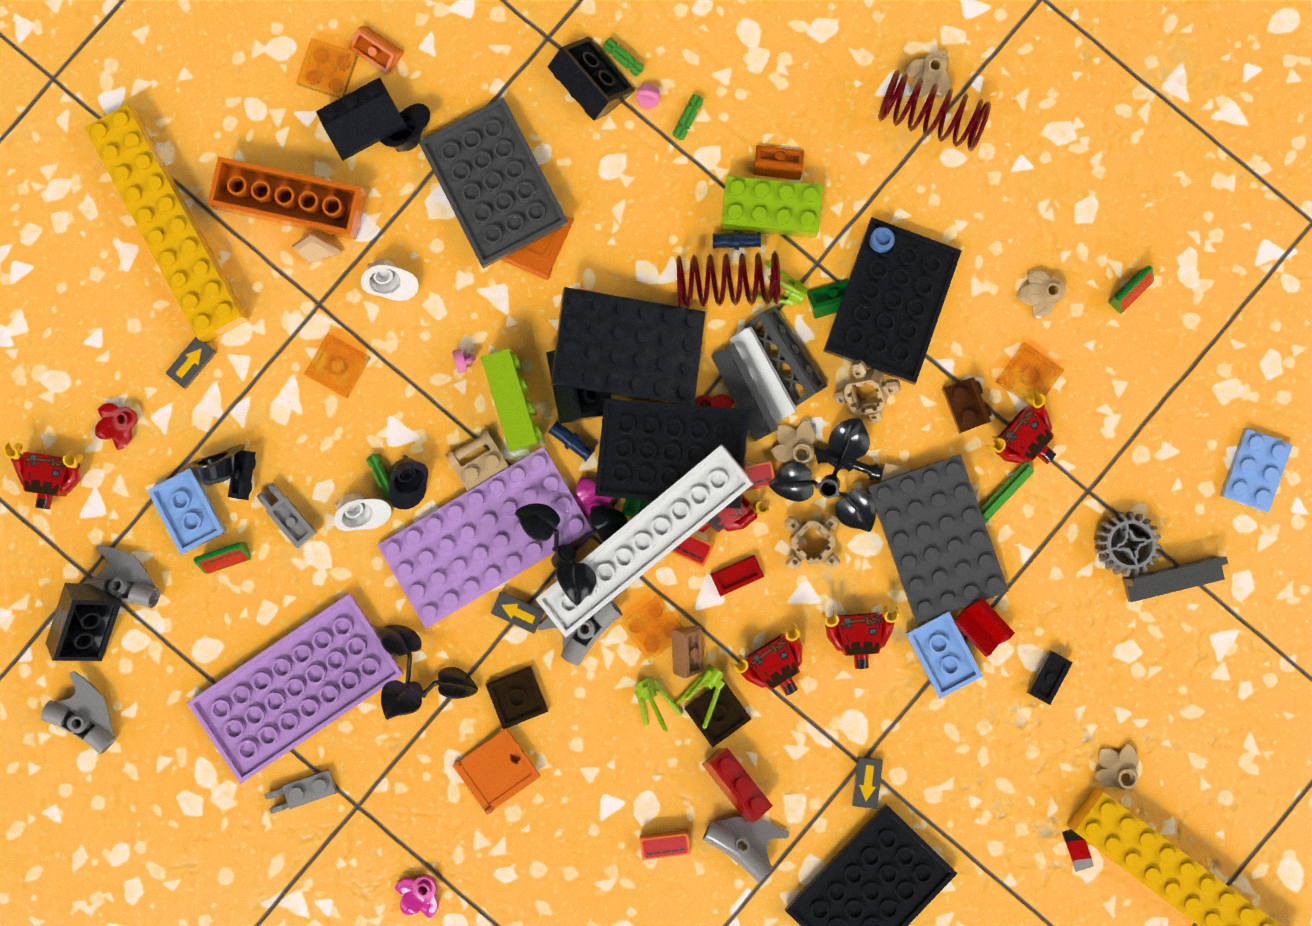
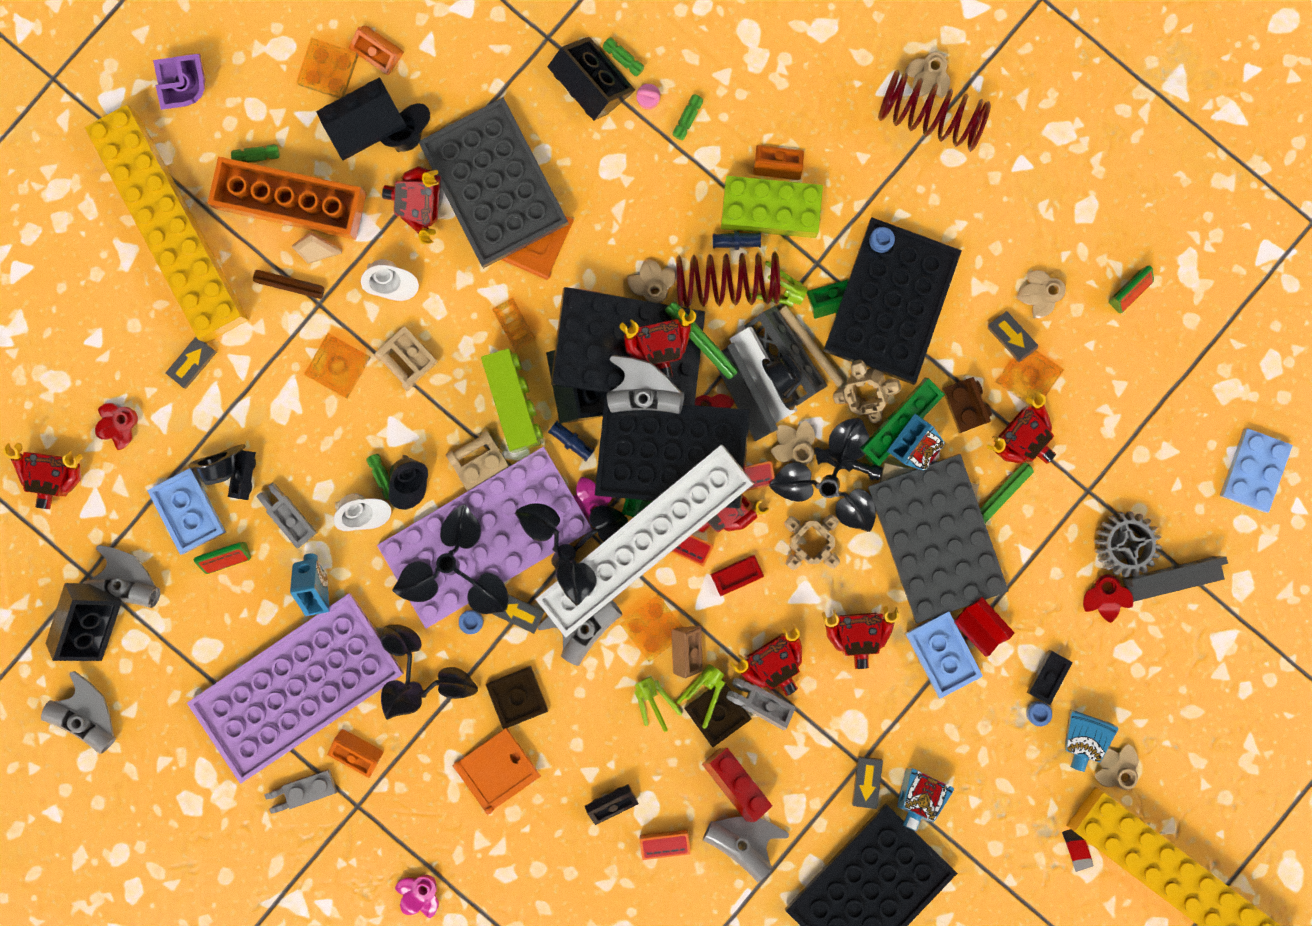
(179, 80): none -> medium lavender brick
(256, 153): none -> bright green axle
(288, 284): none -> reddish brown axle
(310, 586): none -> dark azure torso
(355, 753): none -> orange slope
(412, 353): none -> tan plate
(416, 200): none -> torso
(418, 582): none -> black plant
(462, 360): bright pink tile -> none
(471, 622): none -> medium blue tile
(524, 340): none -> clear yellow slope
(611, 804): none -> black plate
(641, 379): none -> light grey pin
(652, 278): none -> tan plate
(659, 342): none -> torso
(705, 344): none -> bright green axle
(762, 704): none -> light grey hinge
(785, 377): none -> black piece
(812, 346): none -> tan bar
(917, 444): none -> torso
(918, 402): none -> green fence
(922, 797): none -> torso
(1012, 336): none -> dark grey tile
(1039, 713): none -> medium blue tile
(1087, 738): none -> dark azure torso
(1109, 601): none -> red plate

